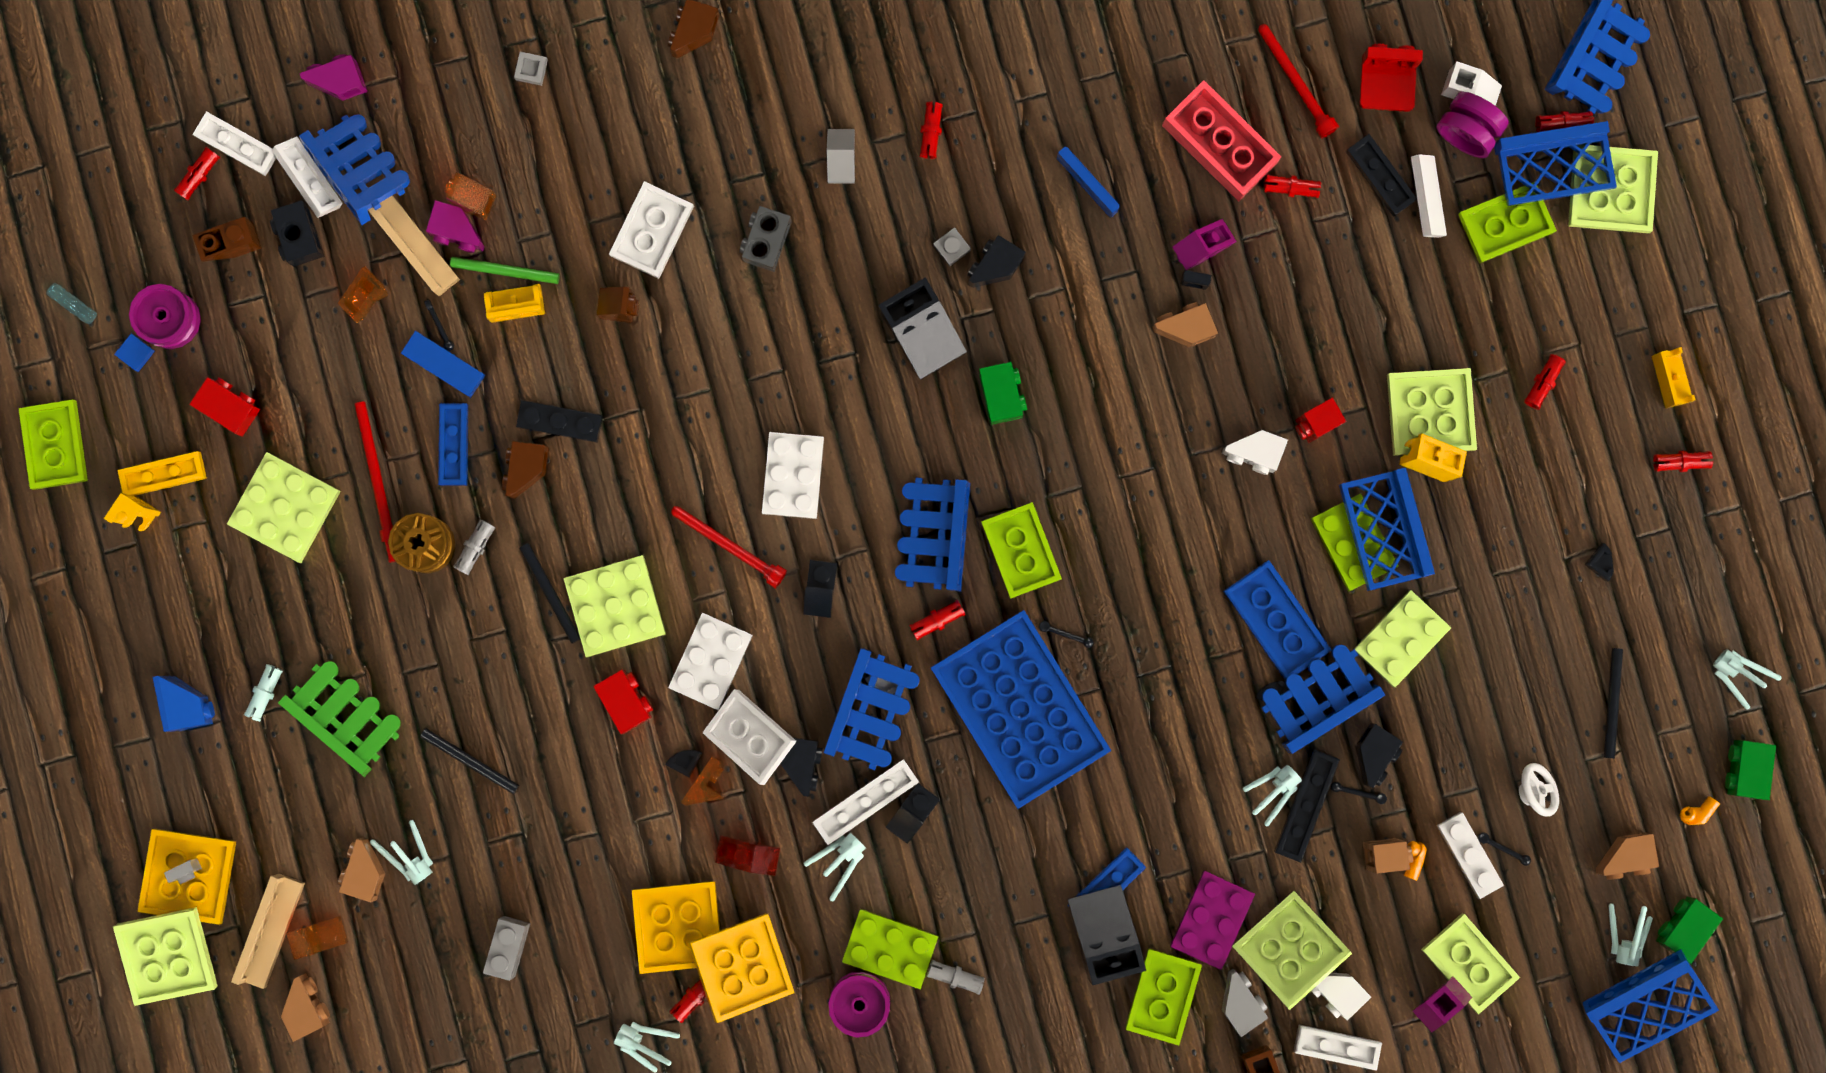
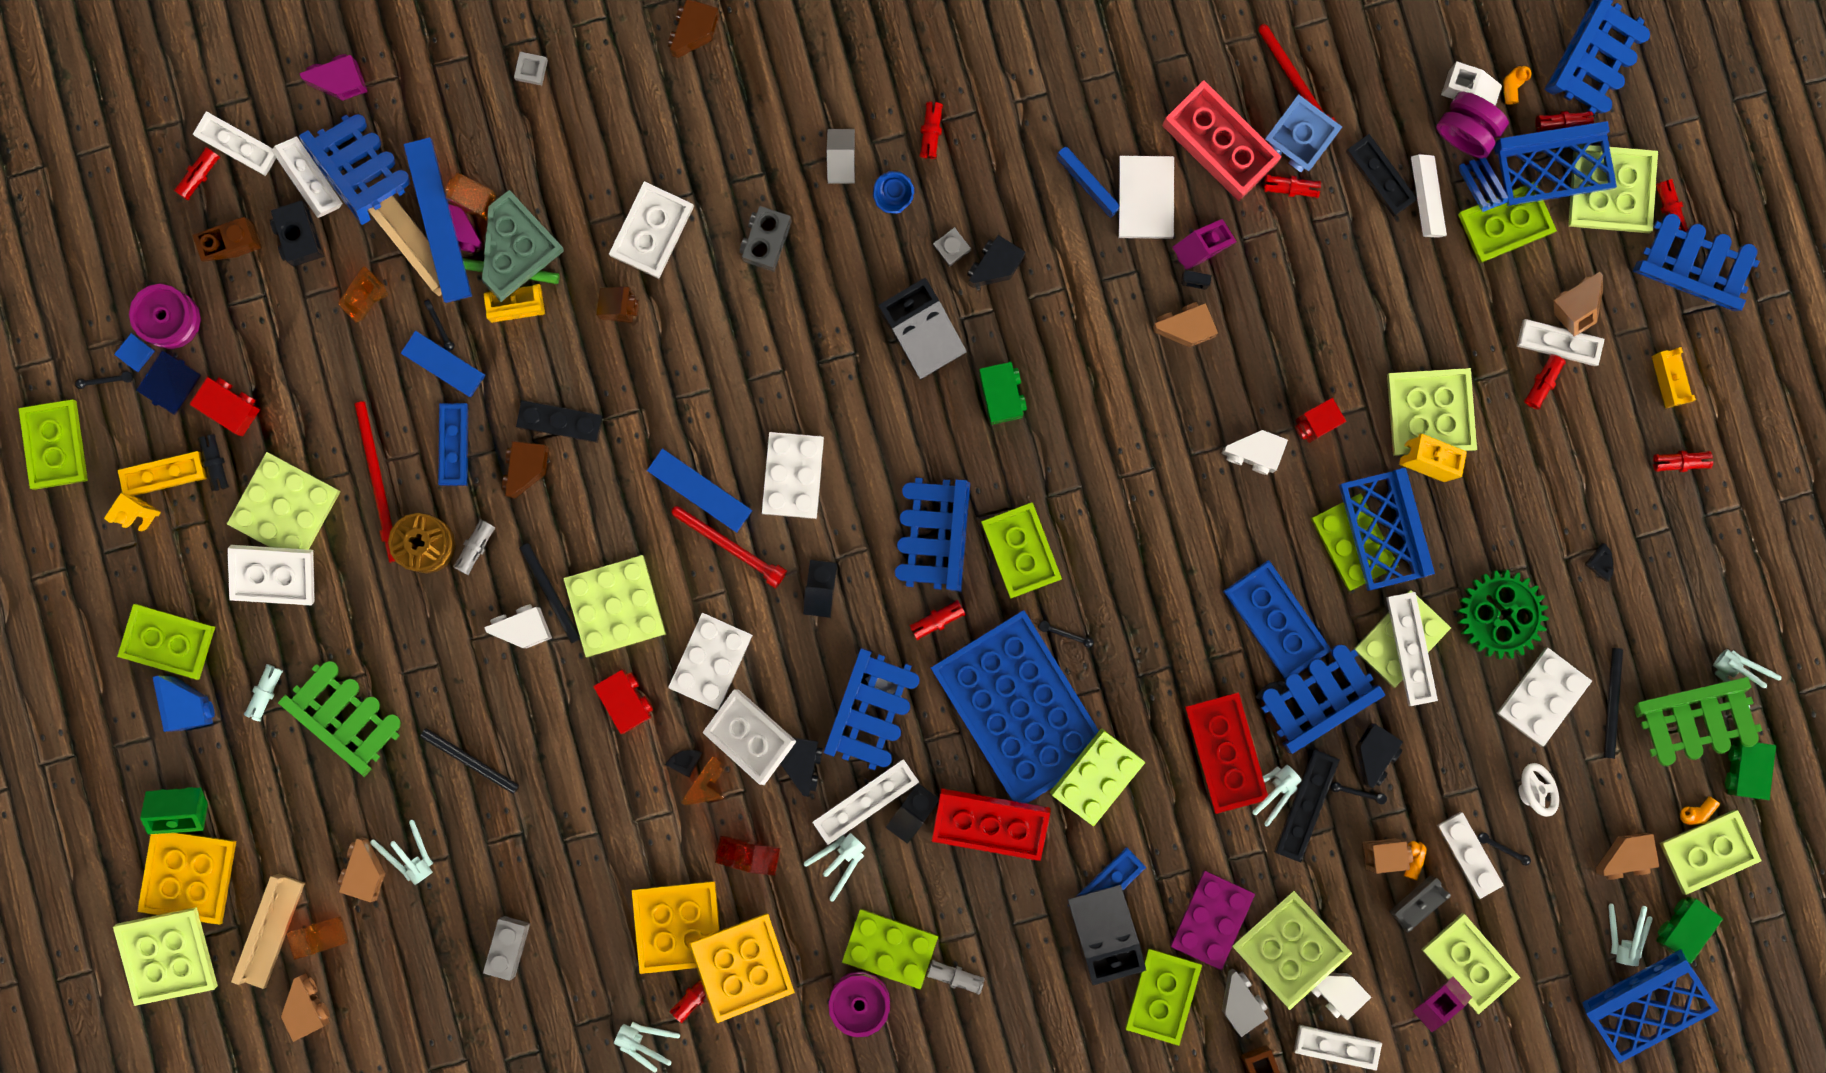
(71, 303): clear light blue axle -> none
(125, 376): none -> black hinge
(166, 641): none -> lime plate
(168, 382): none -> clear blue piece
(174, 810): none -> green brick
(183, 872): light grey plate -> none
(213, 462): none -> black pin
(271, 574): none -> white plate
(437, 220): none -> blue tile
(514, 246): none -> sand green plate
(523, 629): none -> white slope
(699, 490): none -> blue tile
(893, 192): none -> blue hair
(991, 824): none -> red plate
(1097, 777): none -> plate
(1146, 197): none -> white tile
(1227, 753): none -> red plate
(1303, 134): none -> medium blue plate
(1389, 77): red bracket -> none
(1412, 649): none -> white plate
(1419, 903): none -> dark grey hinge
(1475, 167): none -> blue tile
(1513, 82): none -> light orange arm
(1520, 598): none -> green gear
(1544, 697): none -> white plate
(1560, 342): none -> white tile
(1580, 306): none -> medium nougat slope
(1671, 202): none -> red pin
(1708, 274): none -> blue fence
(1710, 852): none -> yellowish green plate
(1712, 716): none -> bright green fence

